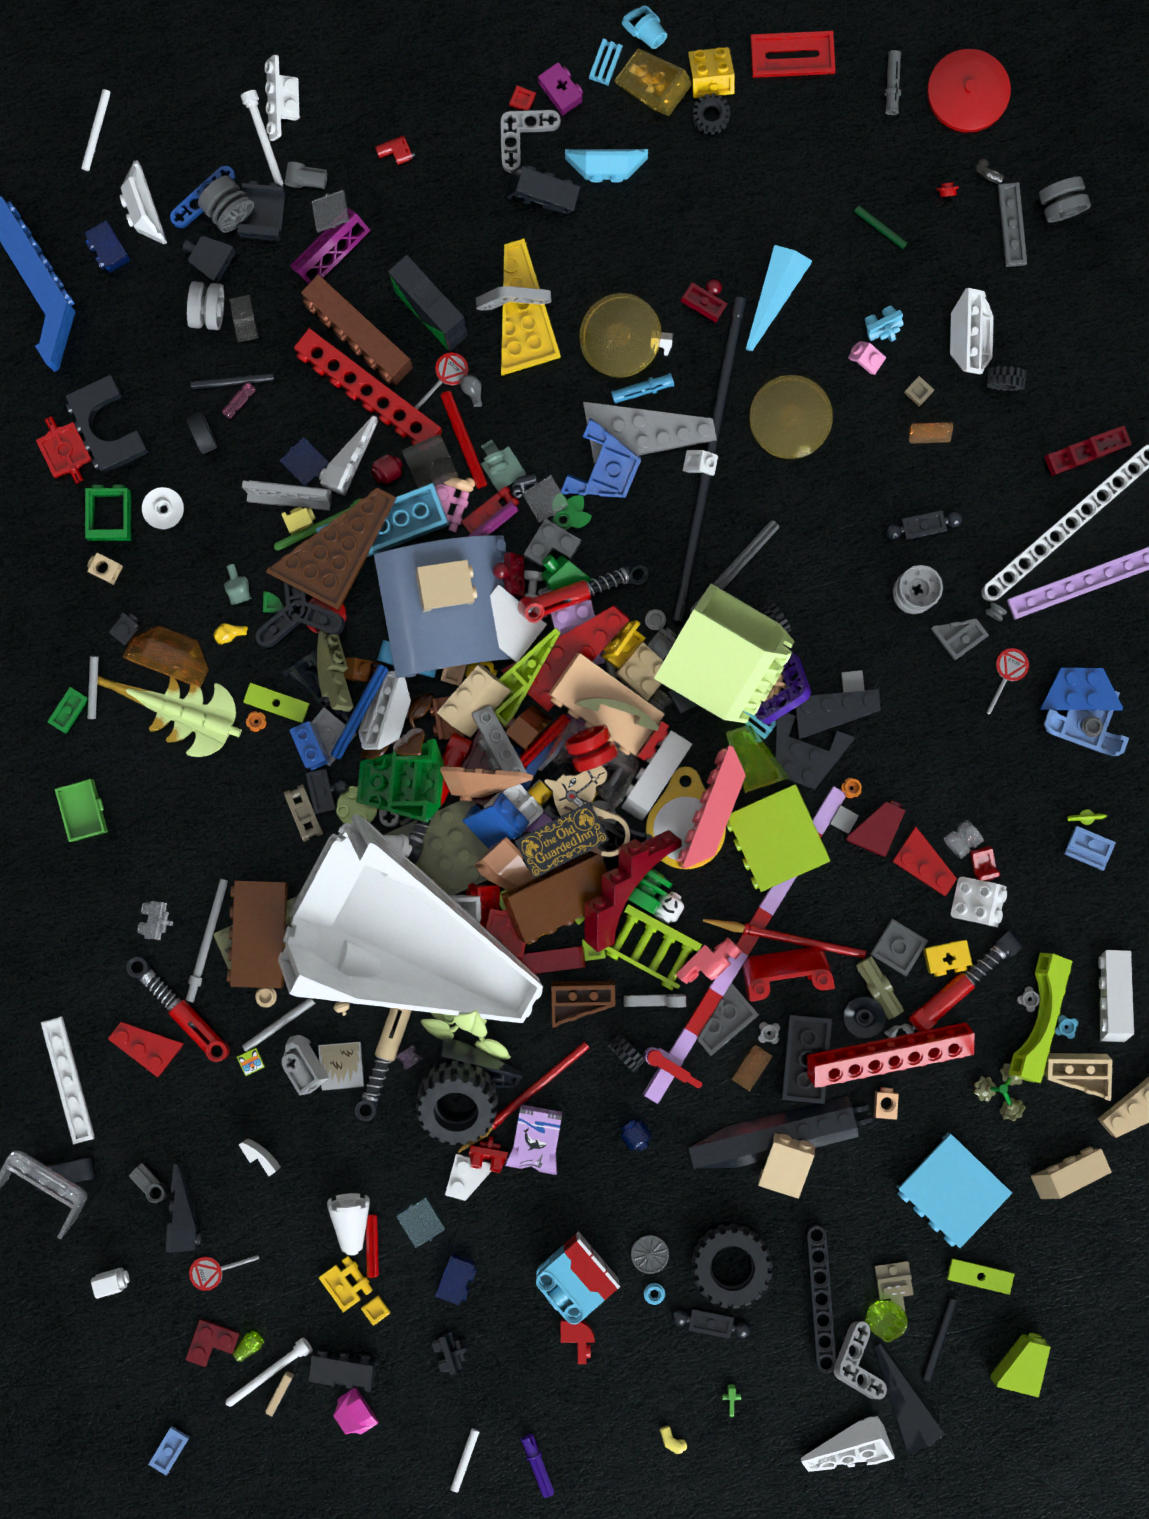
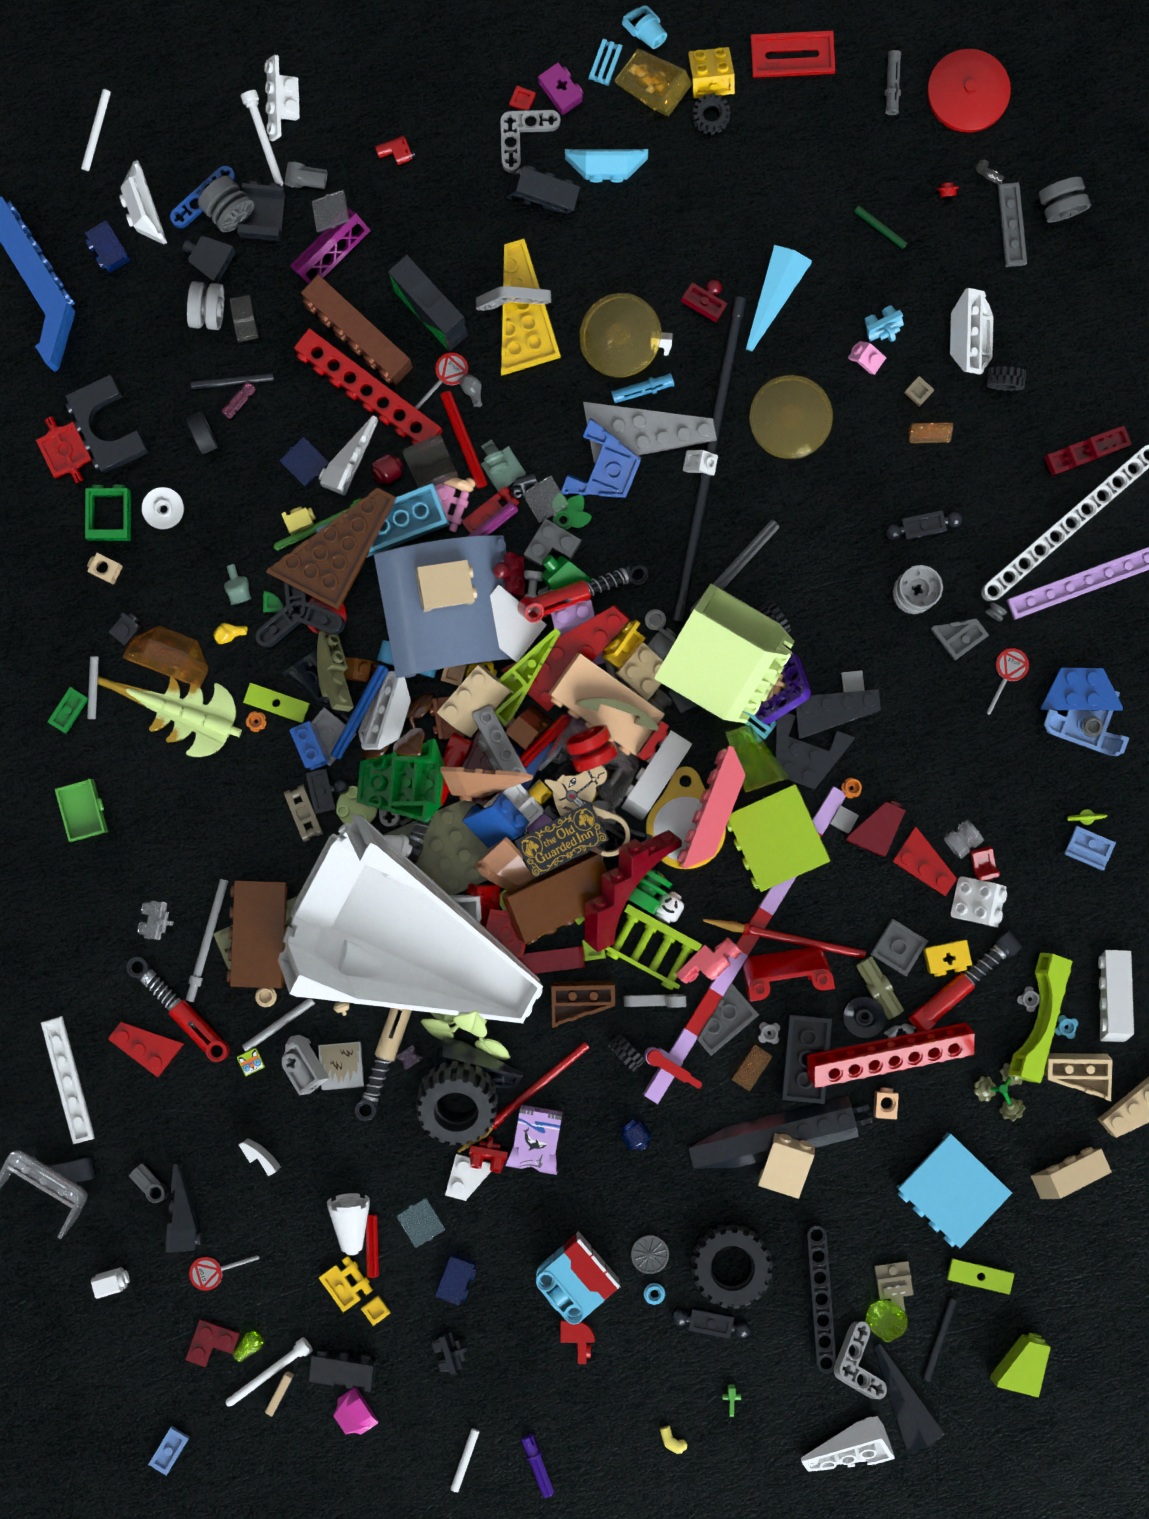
(288, 495): light grey fence -> none

